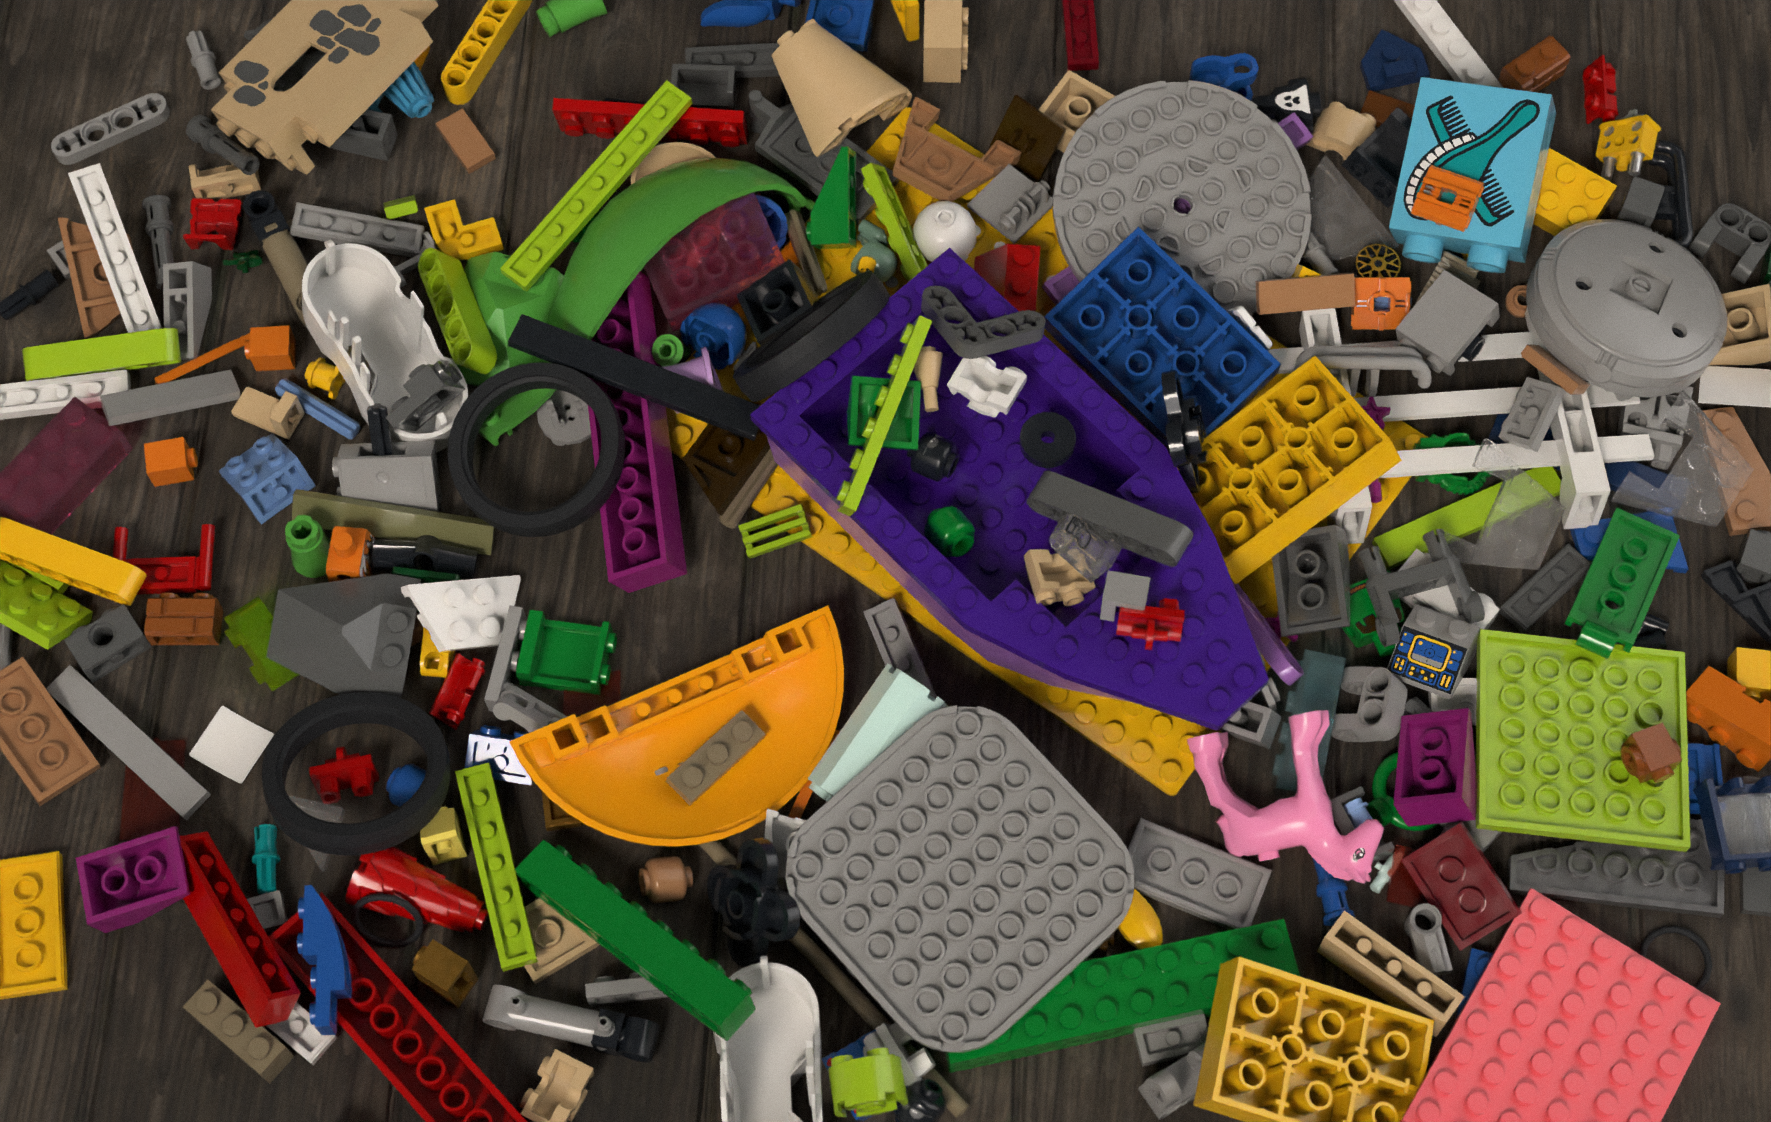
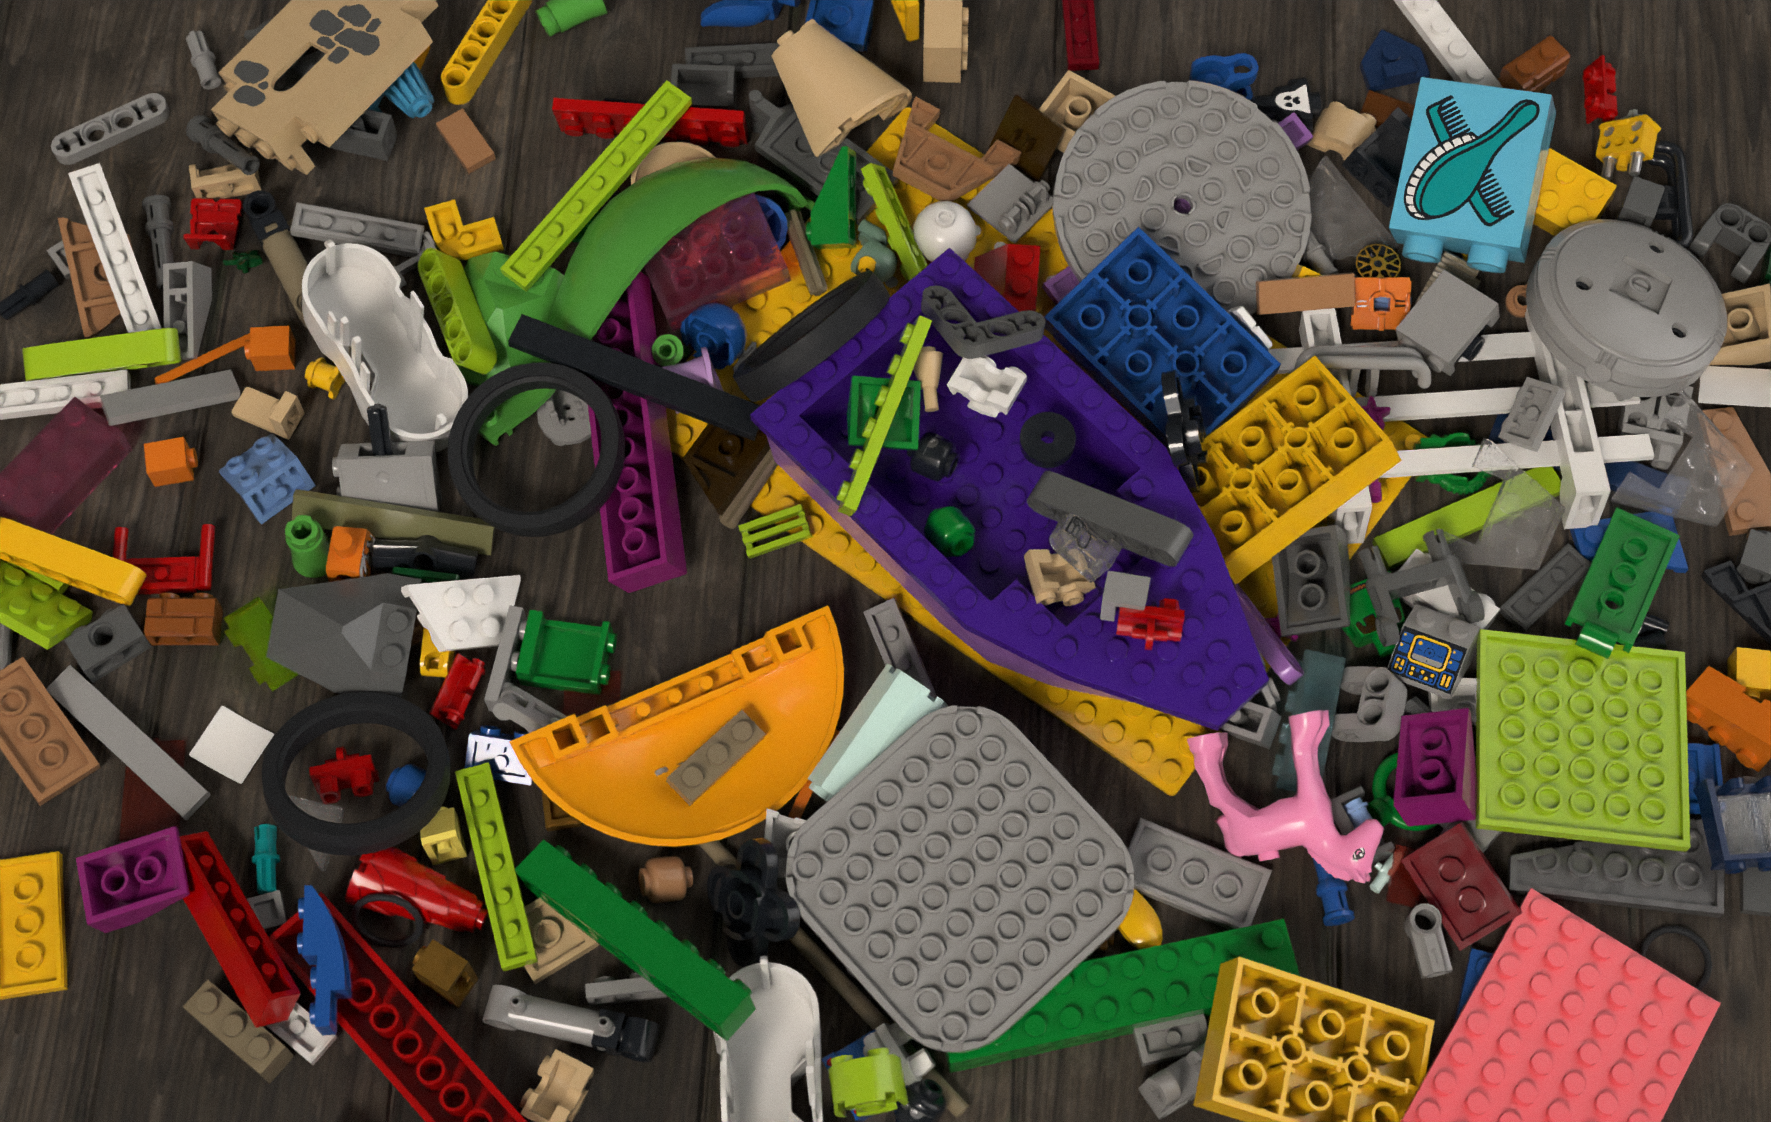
(320, 410): medium blue axle -> none
(400, 207): lime tile -> none
(430, 391): dark grey plate -> none
(777, 301): black slope -> none
(1389, 971): tan brick -> none
(1462, 209): orange piece -> none
(1554, 369): medium nougat tile -> none
(1651, 754): dark orange brick -> none

